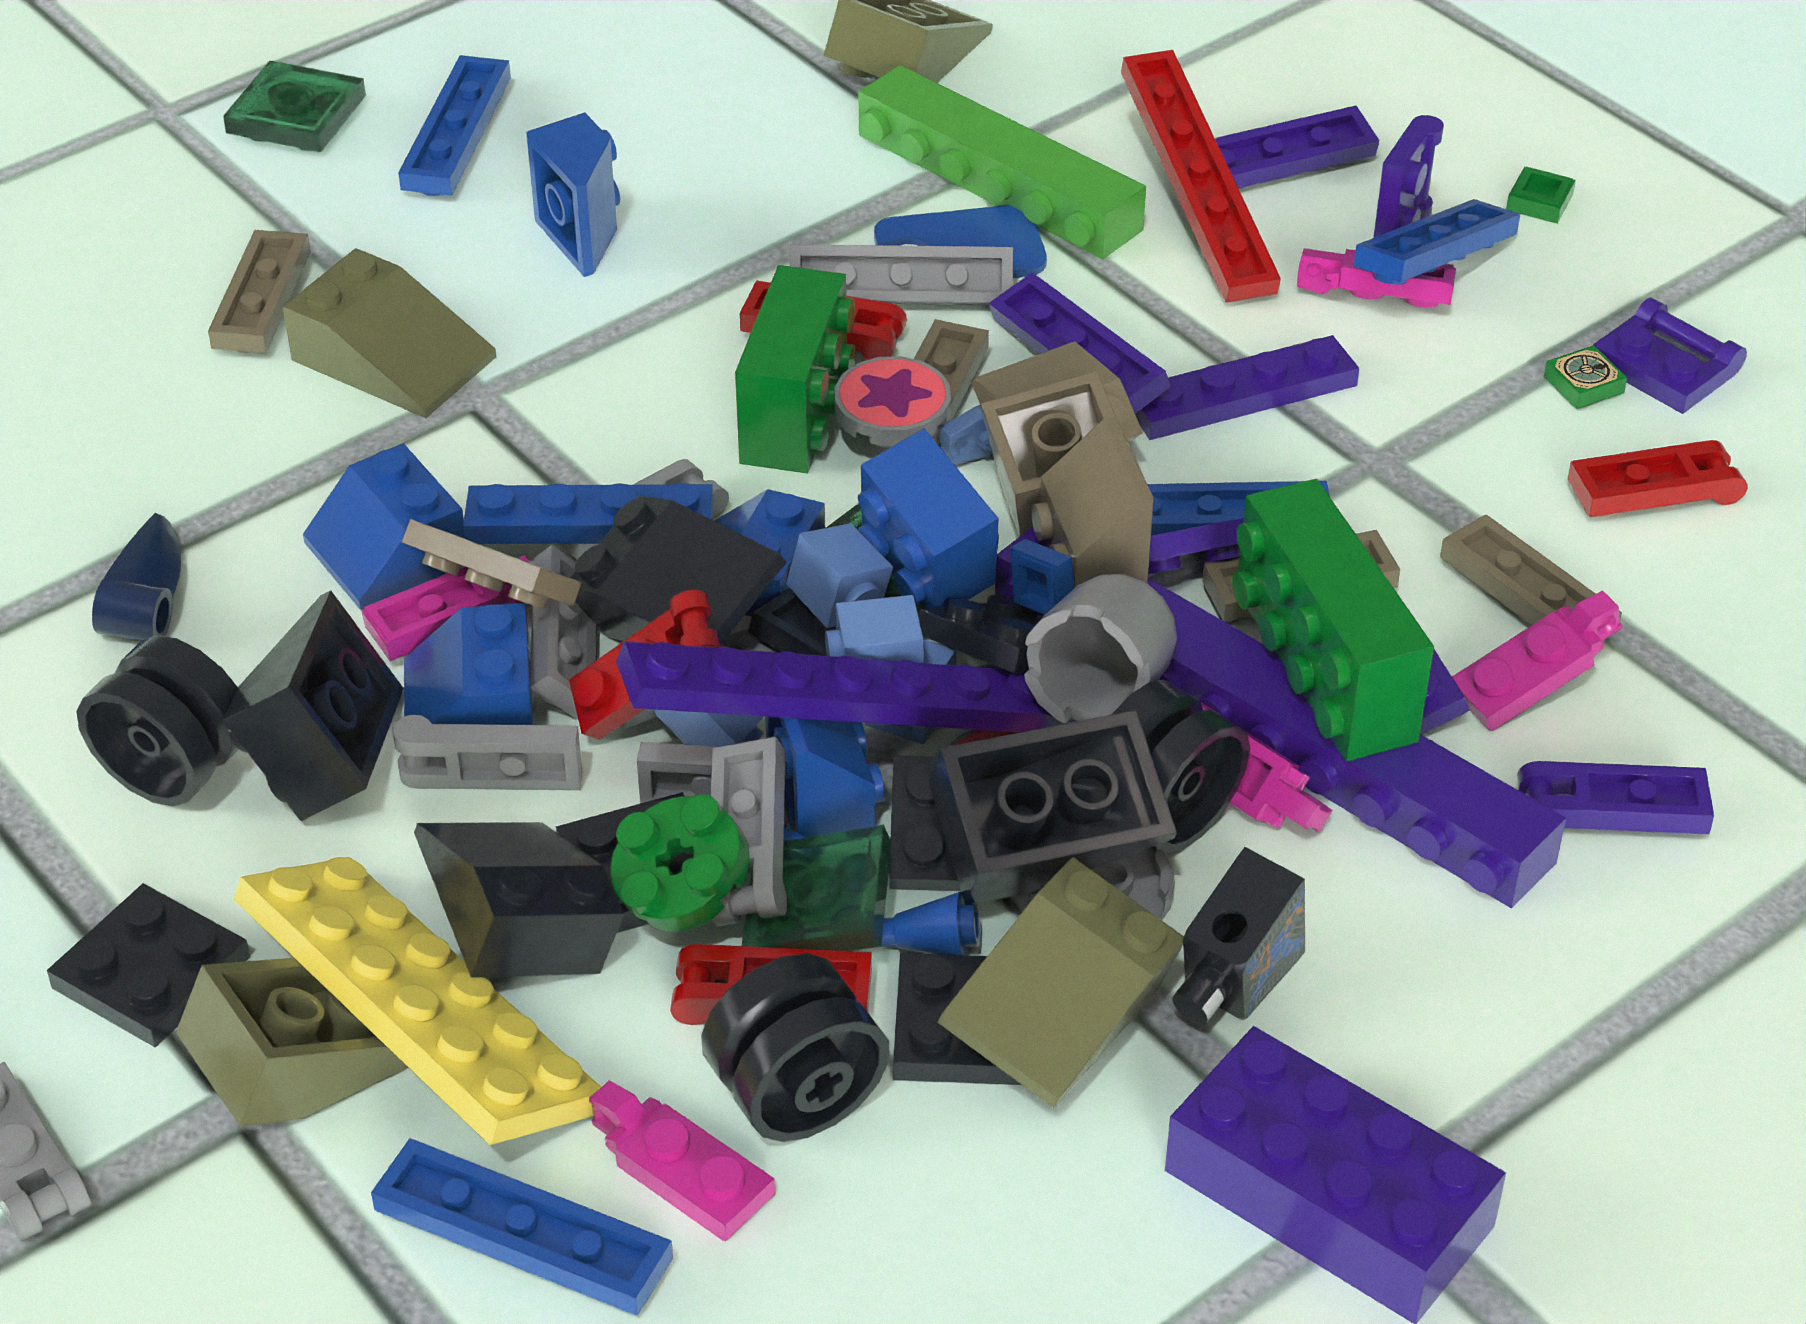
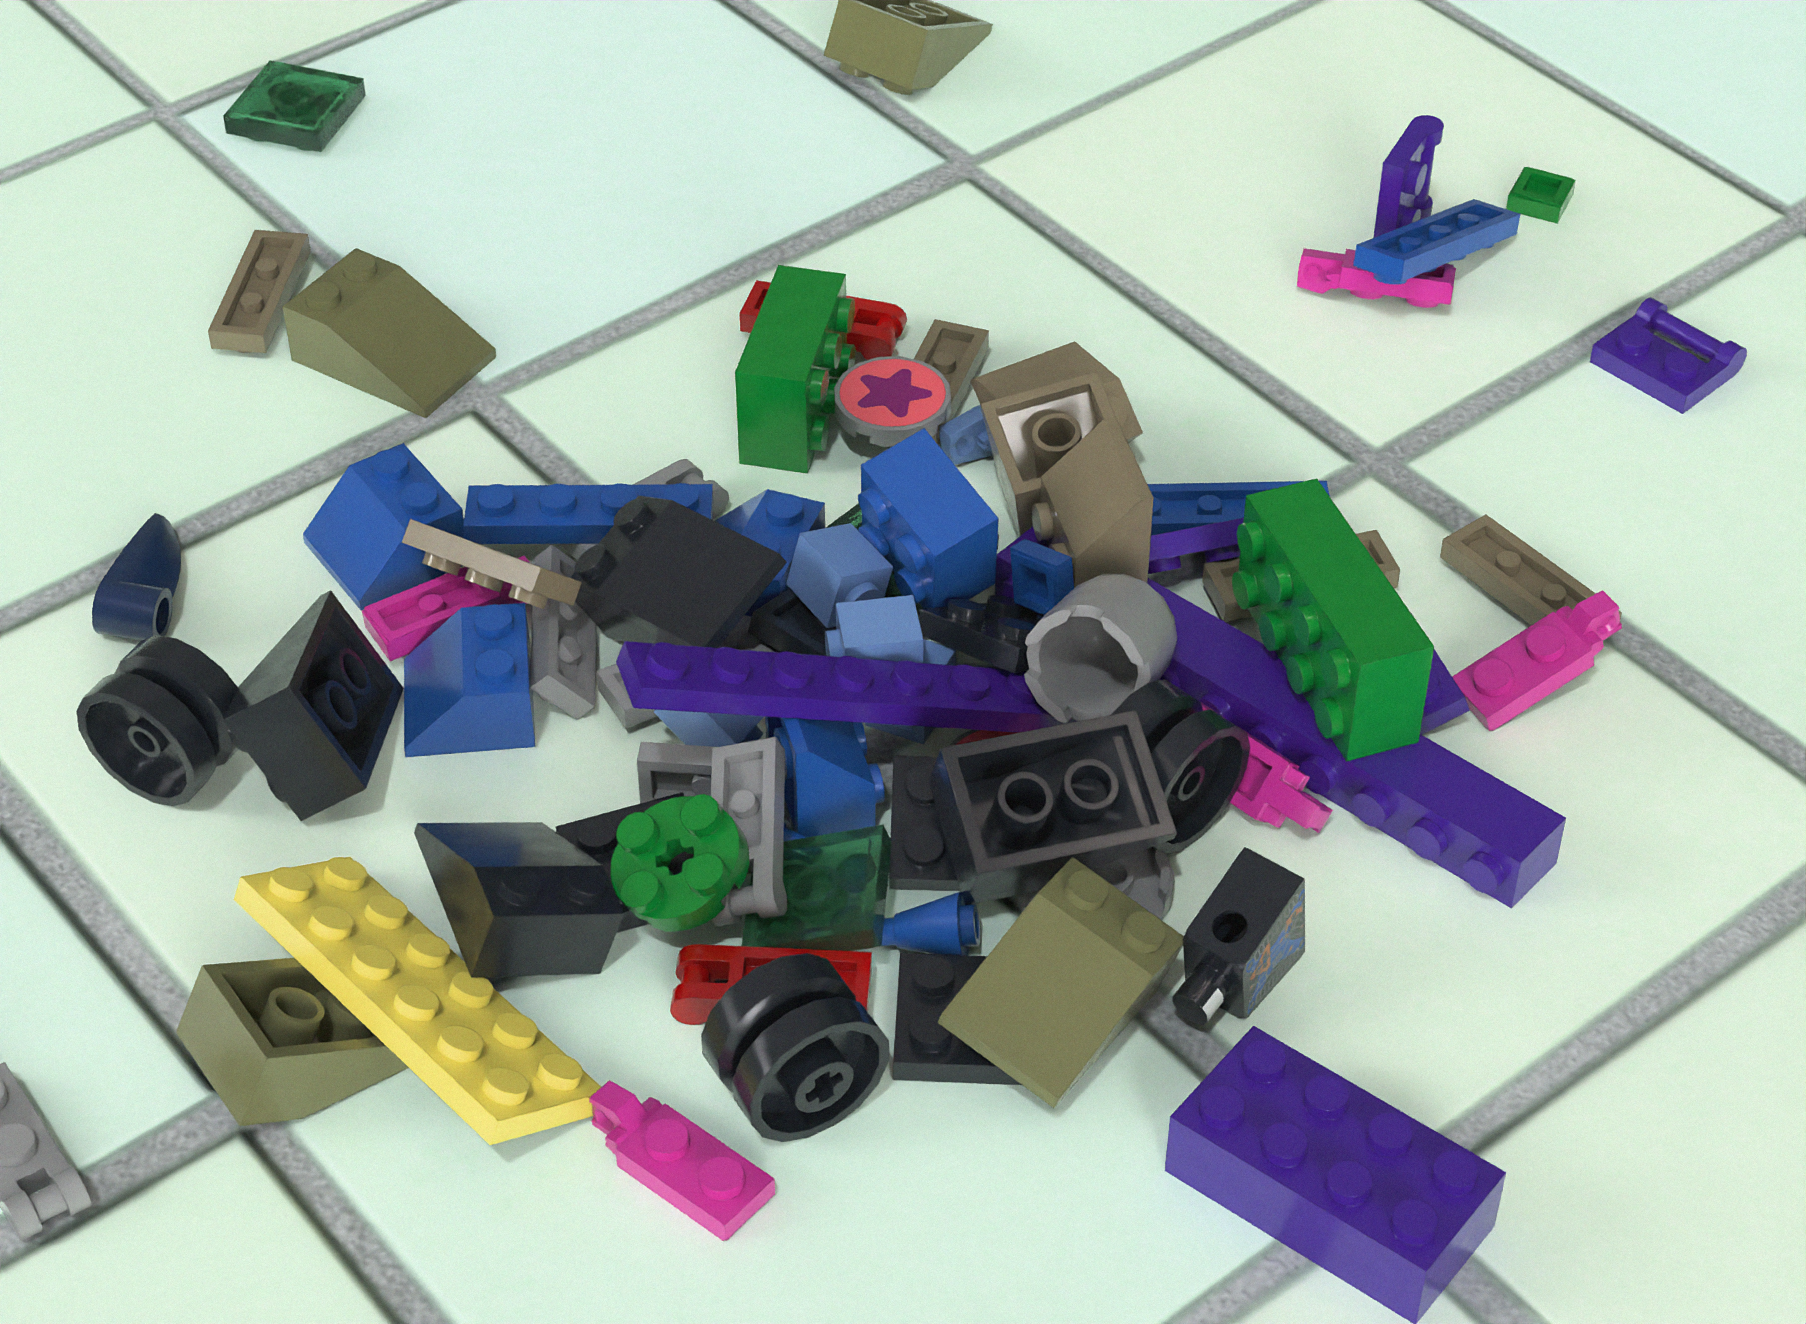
(144, 963): black plate -> none
(454, 126): blue plate -> none
(487, 755): light grey plate -> none
(523, 1226): blue plate -> none
(574, 188): blue slope -> none
(599, 688): red plate -> none
(914, 272): light grey plate -> none
(973, 228): blue piece -> none
(1002, 161): bright green brick -> none
(1050, 320): dark purple plate -> none
(1200, 176): red plate -> none
(1249, 386): dark purple plate -> none
(1298, 146): dark purple plate -> none
(1585, 377): tile -> none
(1622, 795): dark purple plate -> none
(1656, 478): red plate -> none

